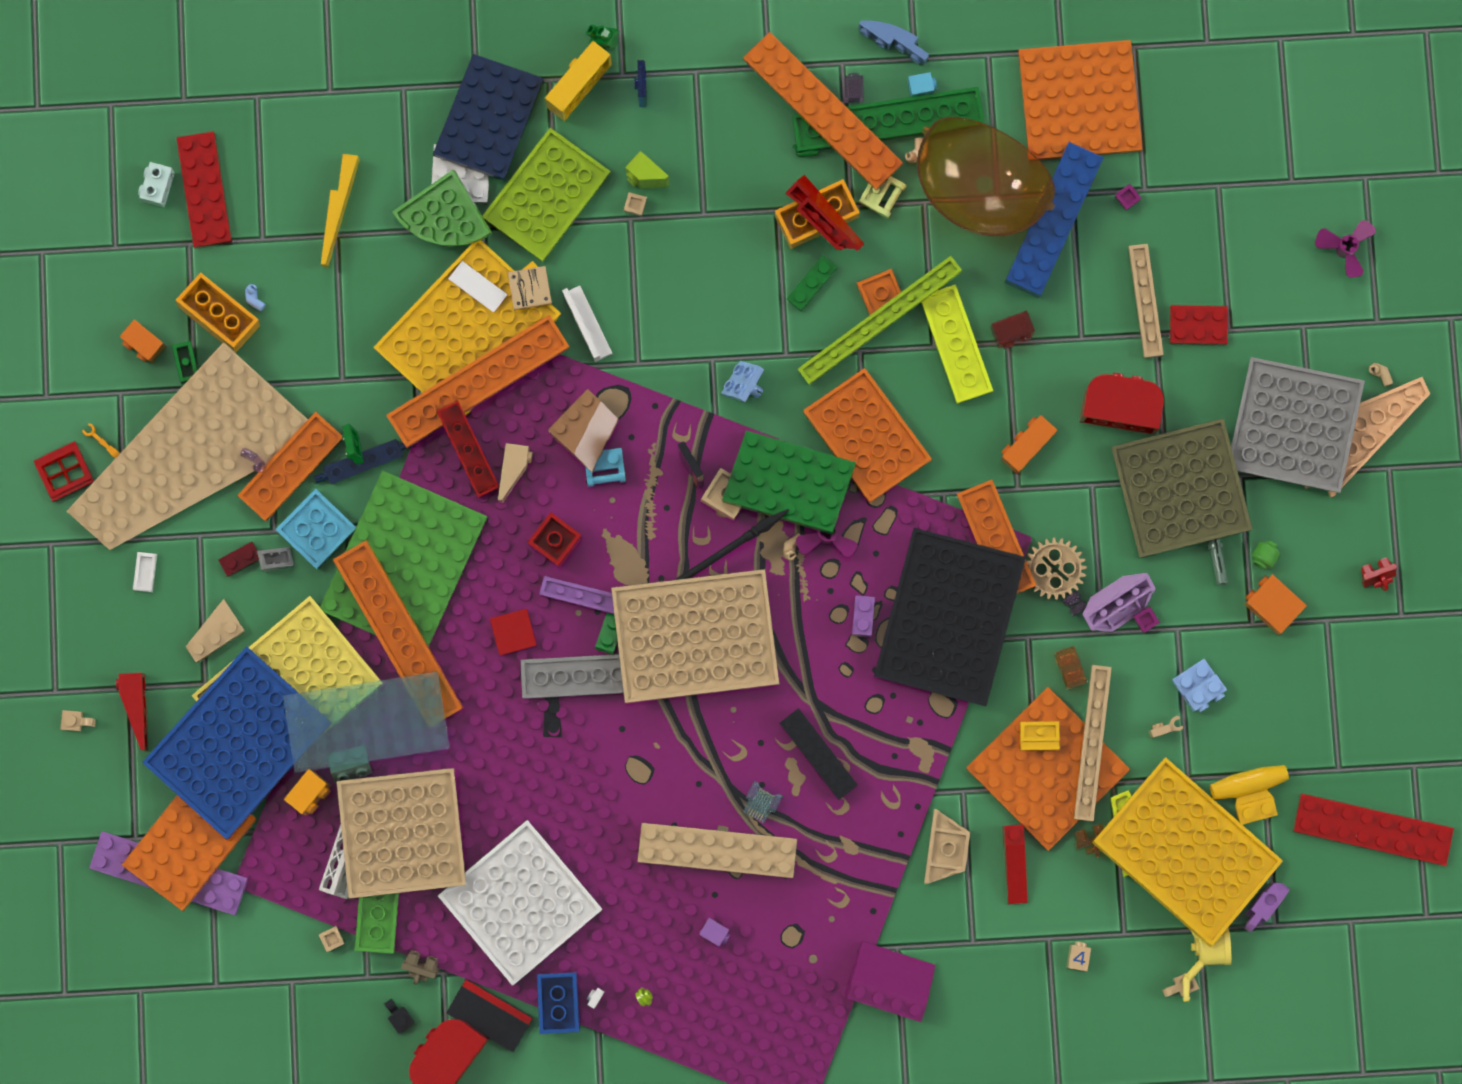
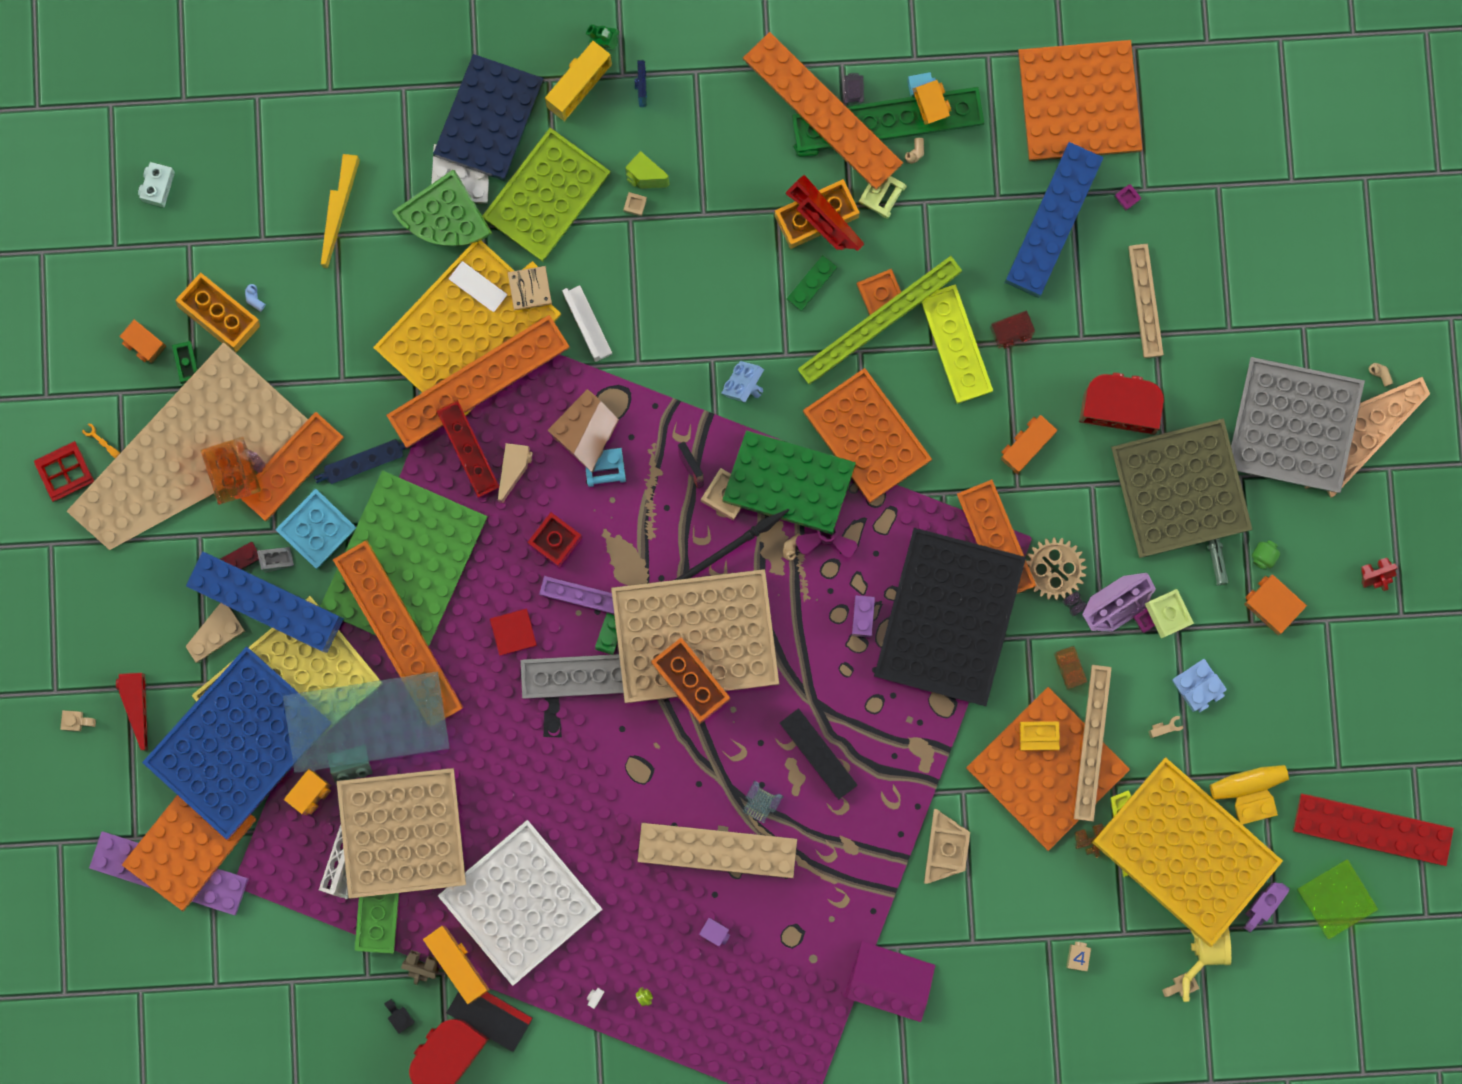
(145, 572): white tile -> none
(204, 189): red plate -> none
(230, 470): none -> clear orange brick
(264, 602): none -> blue brick
(331, 939): tan plate -> none
(353, 446): green plate -> none
(456, 964): none -> light orange brick
(558, 1003): blue brick -> none
(690, 680): none -> orange brick
(887, 35): medium blue slope -> none
(931, 101): none -> light orange brick
(982, 177): clear orange windscreen -> none
(1015, 863): red slope -> none
(1169, 613): none -> yellowish green plate
(1199, 325): red plate -> none
(1328, 240): magenta piece -> none
(1337, 899): none -> clear neon green plate

